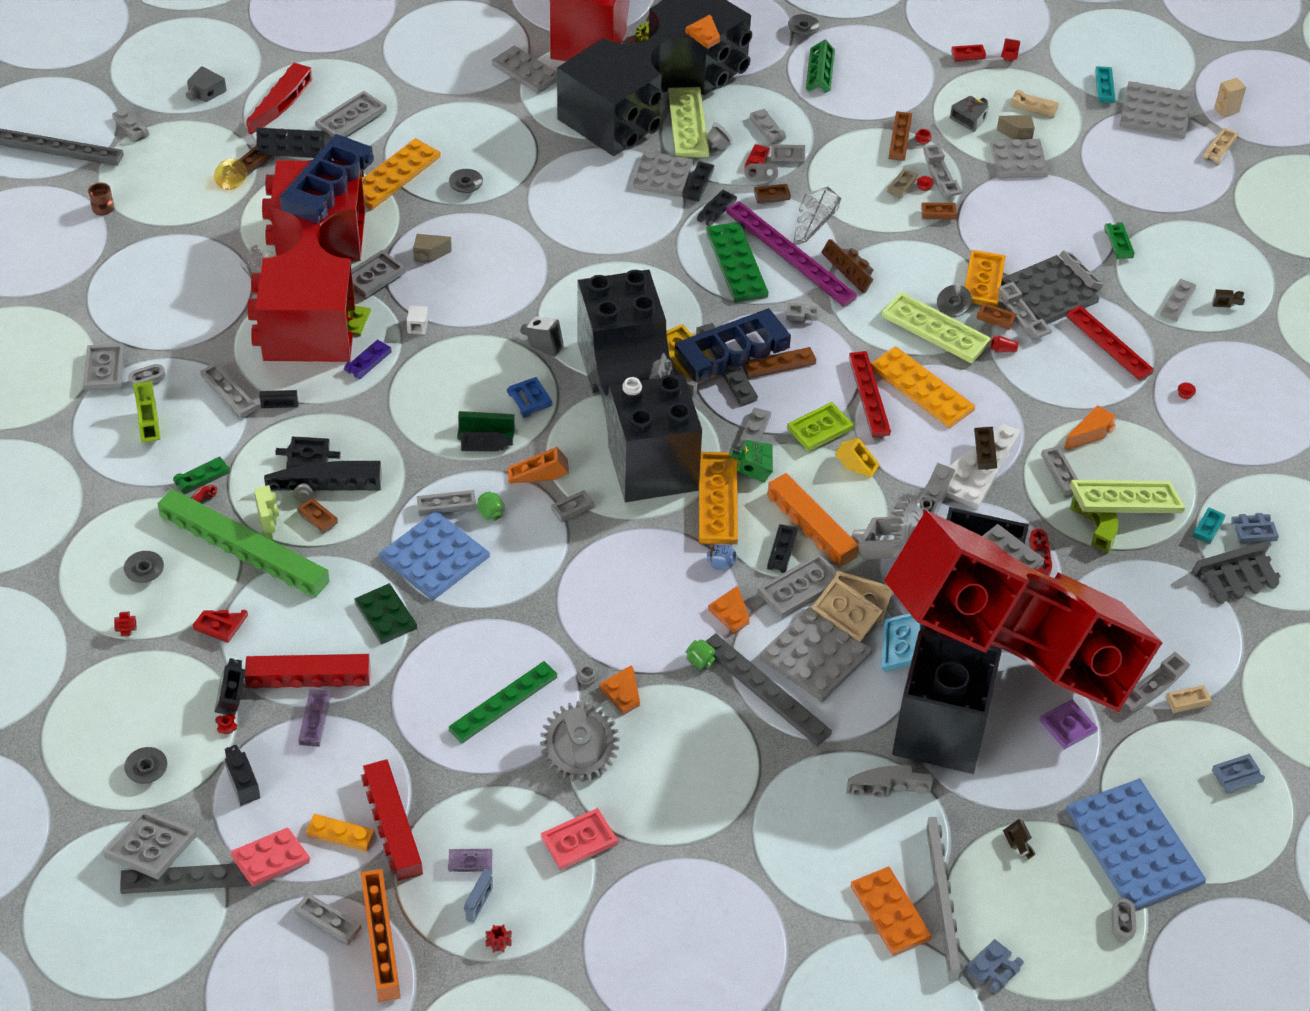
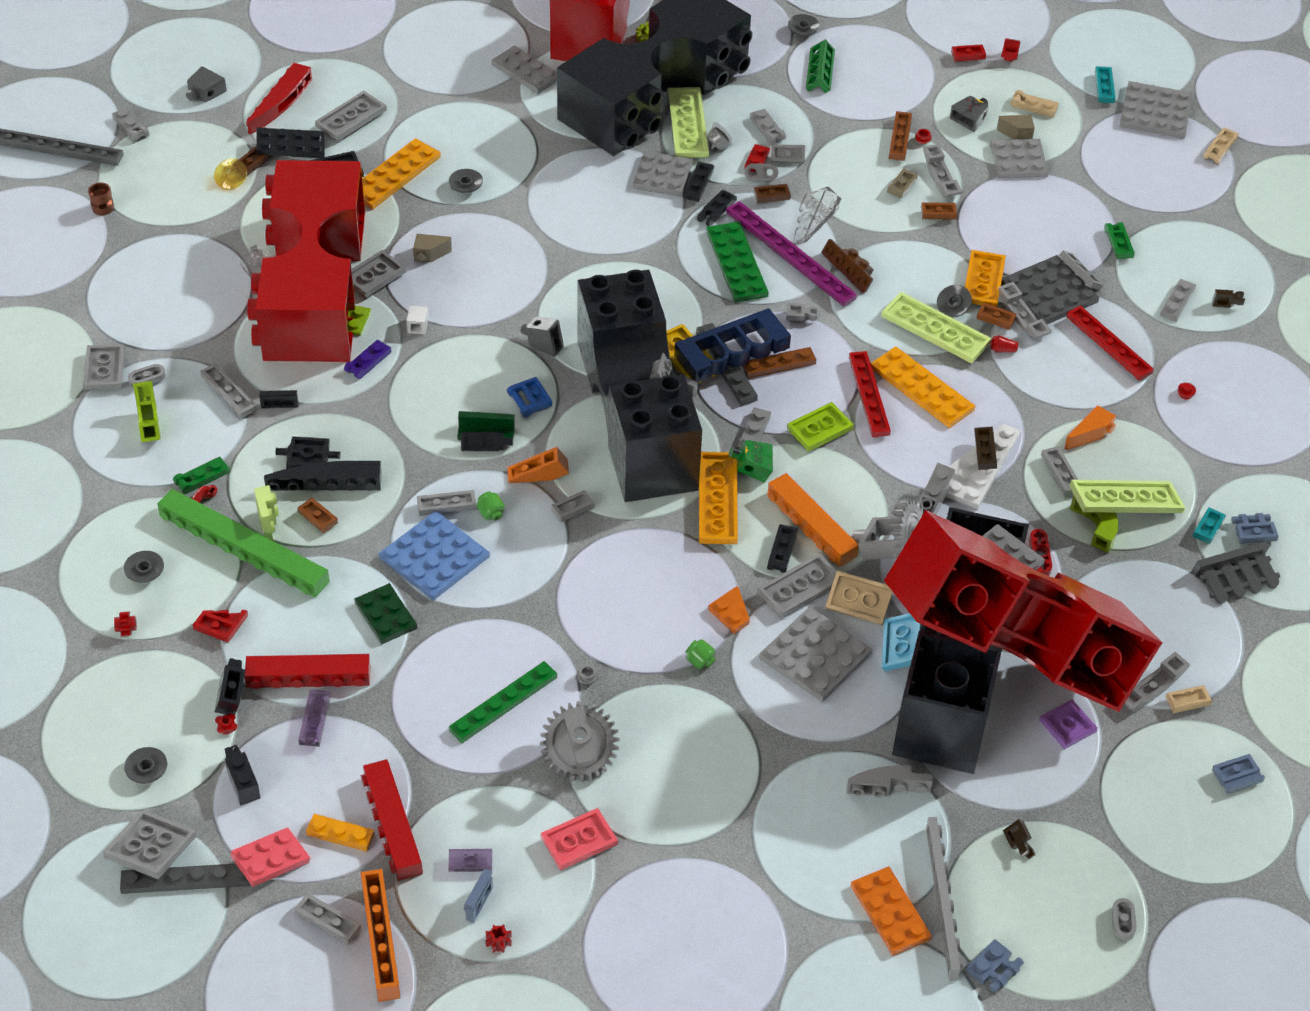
(302, 493): light grey plate -> none
(313, 207): dark blue fence -> none
(622, 690): orange wing -> none
(632, 386): white plate -> none
(704, 32): orange wing -> none
(721, 556): medium blue head -> none
(769, 691): dark grey plate -> none
(847, 609): tan plate -> none
(857, 457): yellow slope -> none
(925, 183): red plate -> none
(1135, 844): medium blue plate -> none
(1230, 97): tan brick -> none

